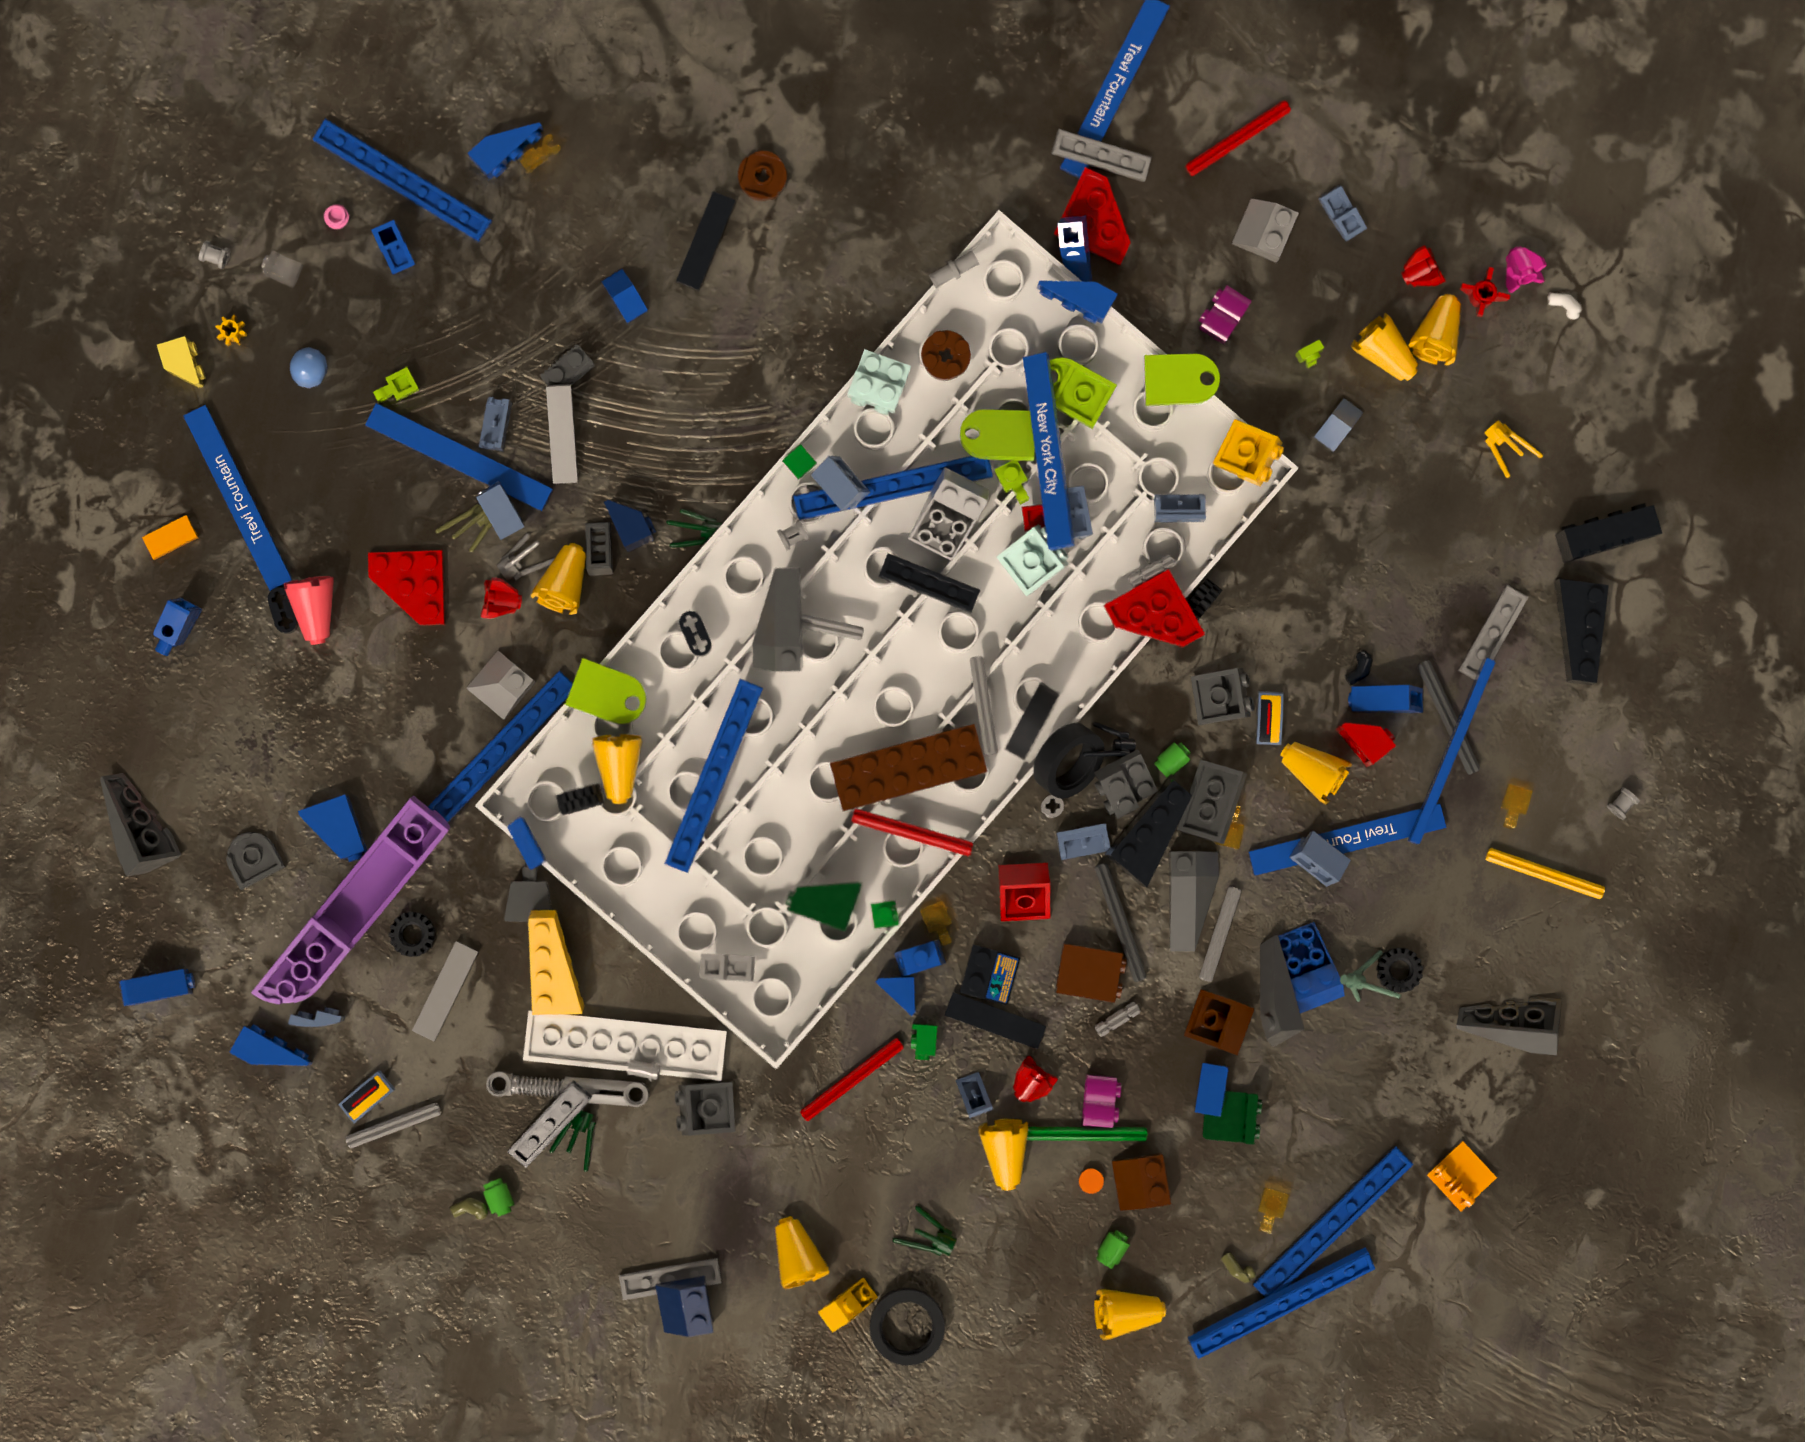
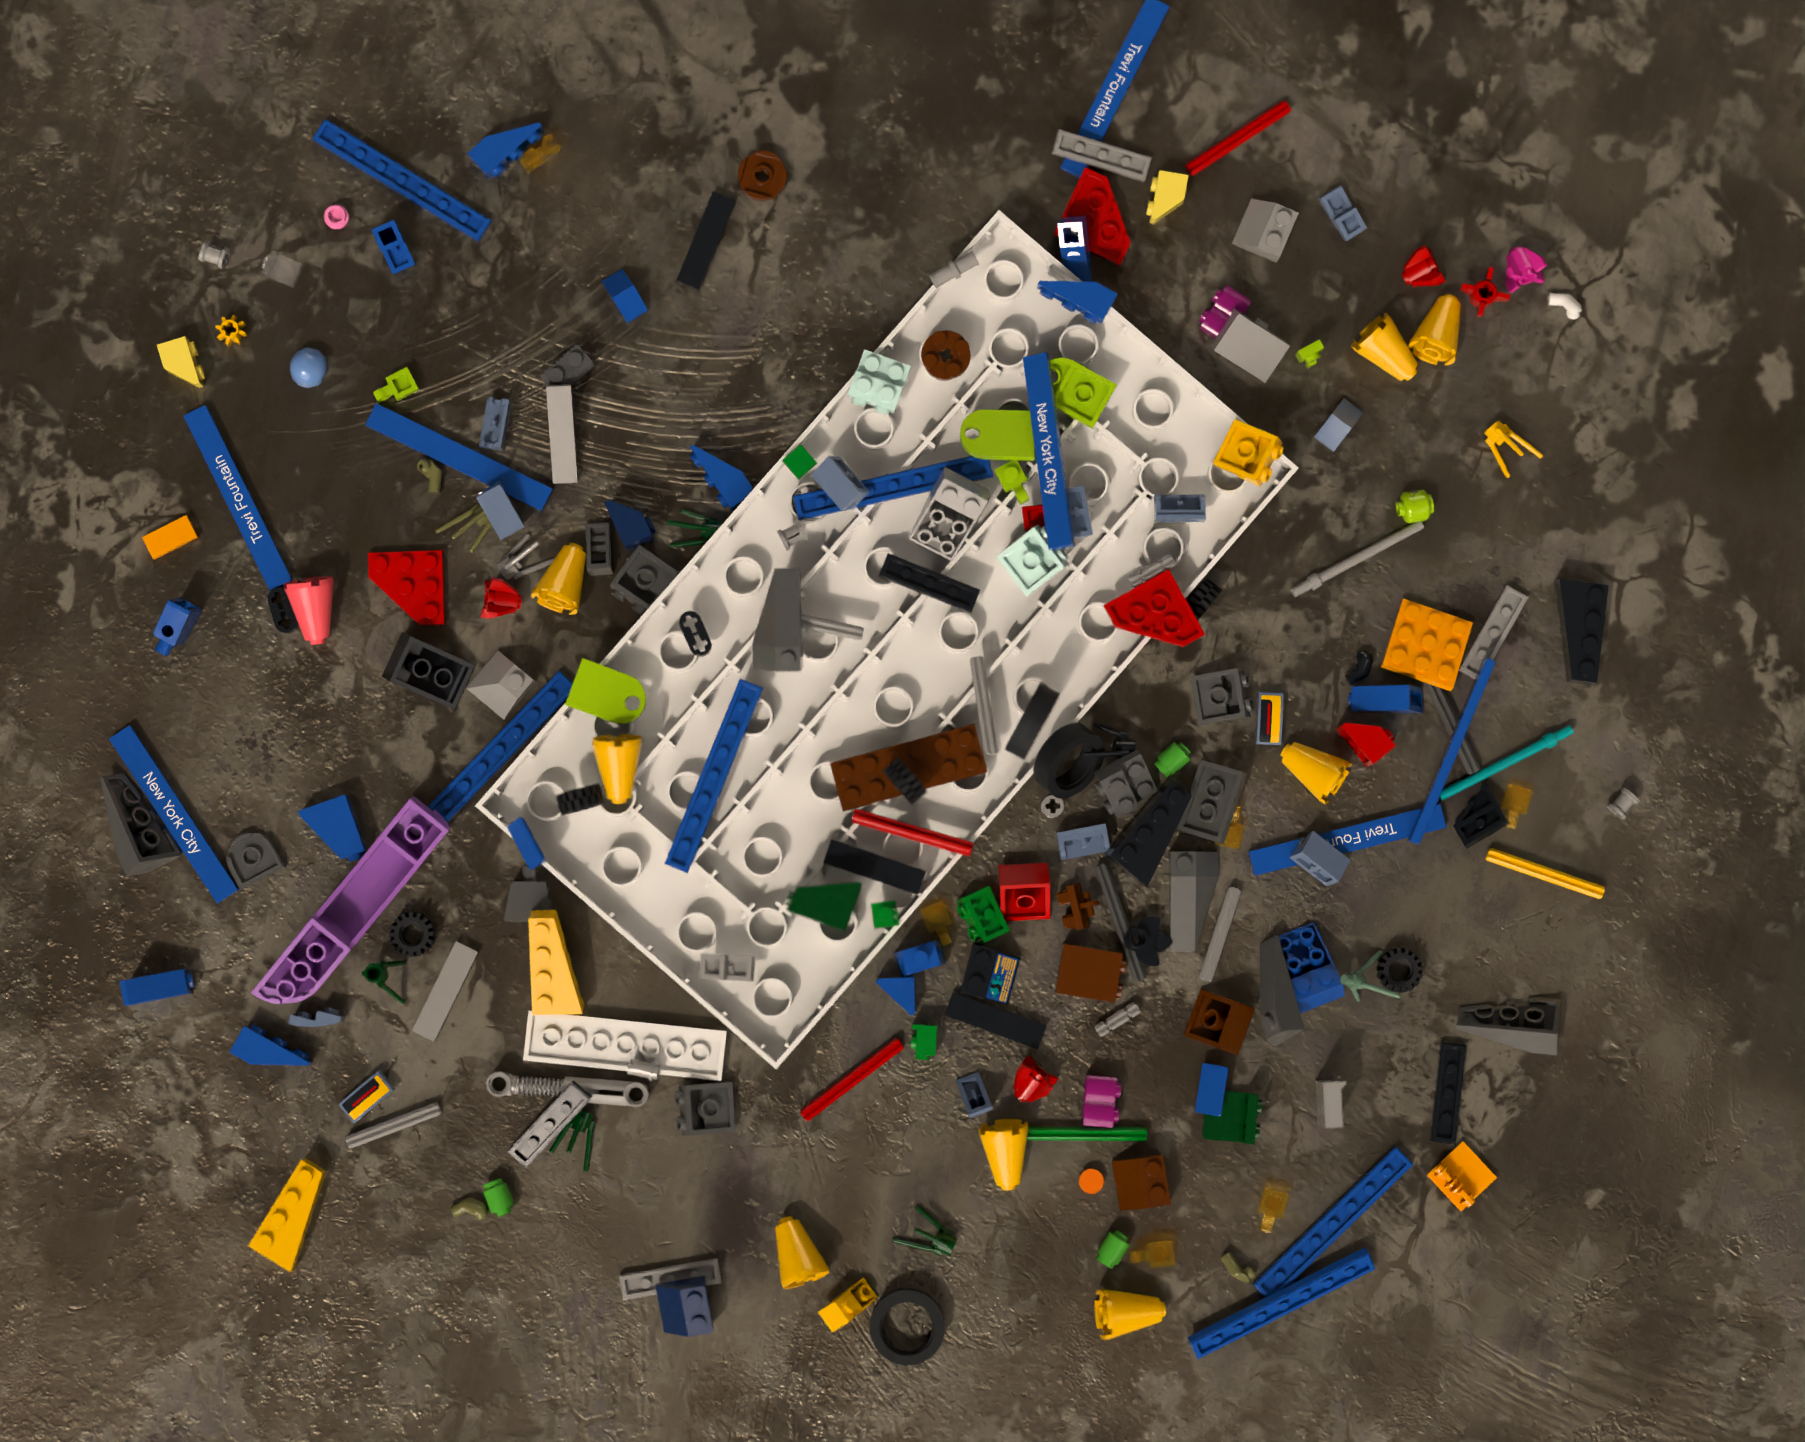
(174, 814): none -> blue tile
(288, 1220): none -> yellow wedge
(378, 975): none -> dark green plant
(428, 670): none -> black slope
(432, 472): none -> olive arm
(642, 579): none -> dark grey plate
(726, 478): none -> blue slope
(874, 867): none -> black tile
(904, 781): none -> black tyre
(982, 916): none -> green bracket
(1080, 904): none -> reddish brown hips
(1150, 941): none -> black plate
(1157, 1253): none -> clear yellow plate
(1168, 194): none -> light yellow slope
(1176, 379): lime tile -> none
(1250, 345): none -> light grey container
(1315, 580): none -> light grey bar
(1329, 1102): none -> light grey container
(1415, 506): none -> lime head
(1426, 644): none -> light orange plate
(1447, 1093): none -> black tile
(1480, 818): none -> black wing
(1548, 741): none -> teal bar
(1608, 533): black wedge -> none

